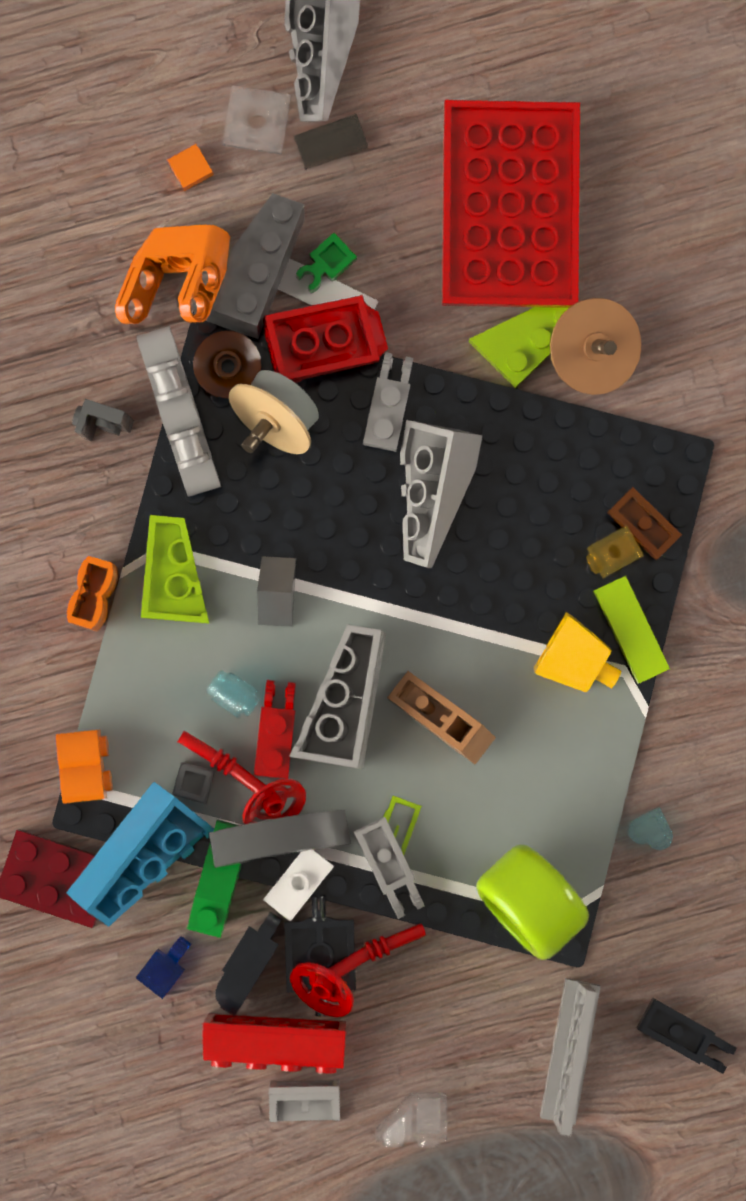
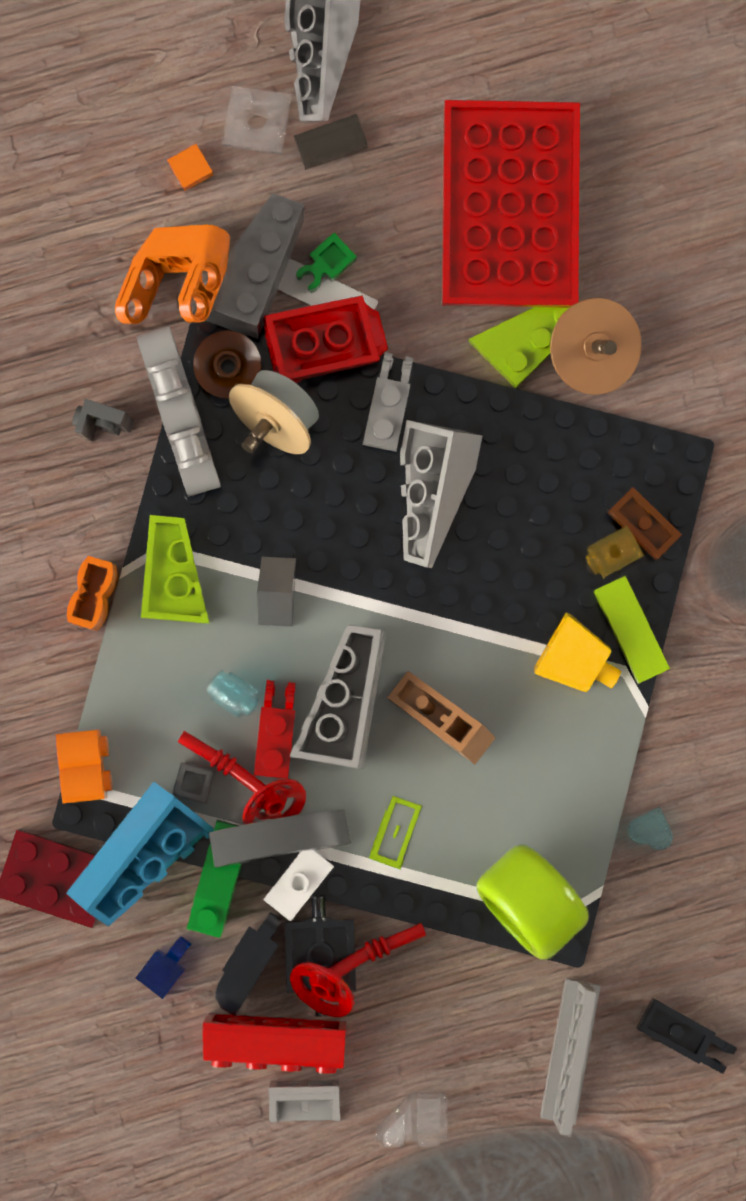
(387, 863): light grey hinge -> none

